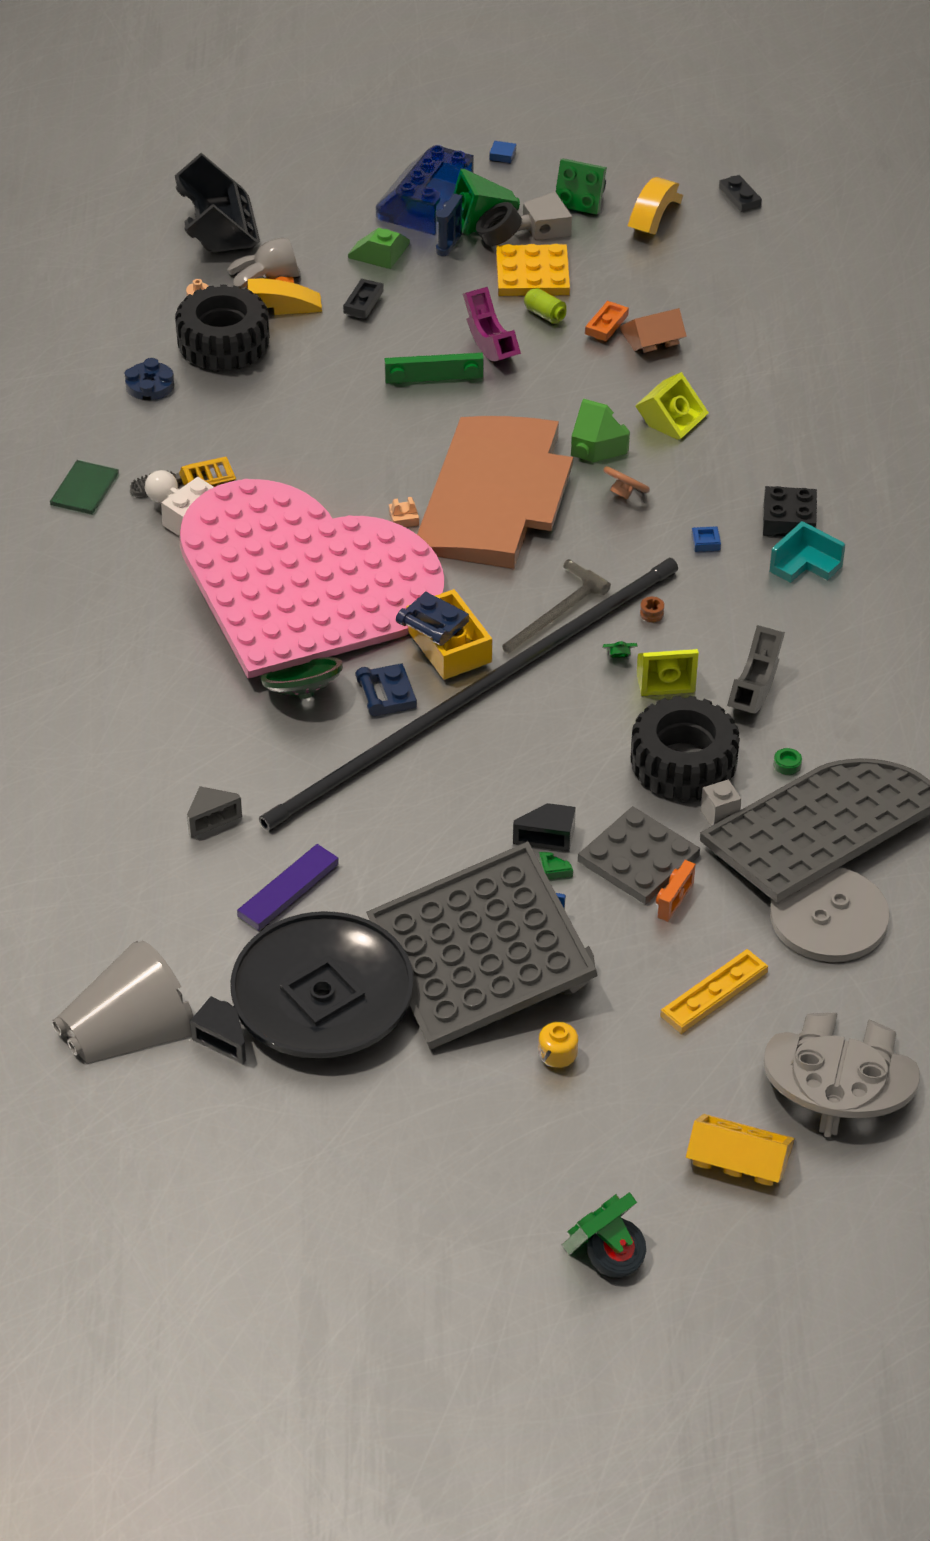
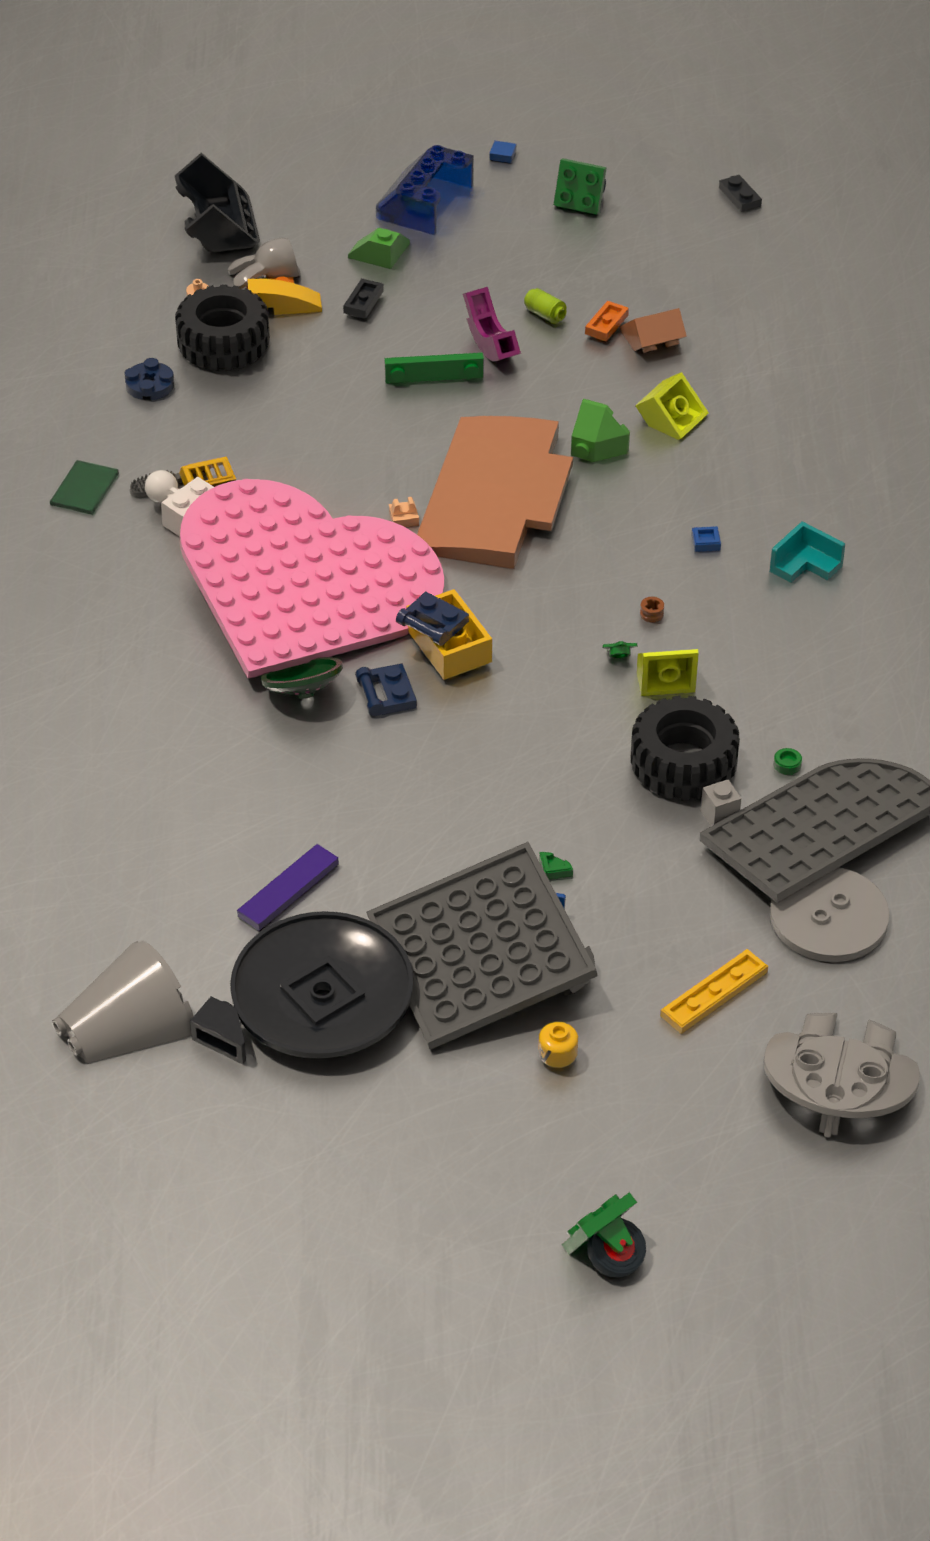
(212, 809): dark grey slope -> none
(283, 811): black piece -> none
(449, 225): dark blue plate -> none
(478, 197): green slope -> none
(498, 224): black tyre -> none
(532, 267): yellow plate -> none
(546, 217): light grey torso -> none
(546, 827): black slope -> none
(590, 583): clear smoke bar -> none
(624, 484): nougat piece -> none
(637, 854): dark grey plate -> none
(652, 203): yellow arch -> none
(679, 885): orange plate -> none
(739, 1149): yellow slope -> none
(758, 674): dark grey arch -> none
(787, 508): black brick -> none

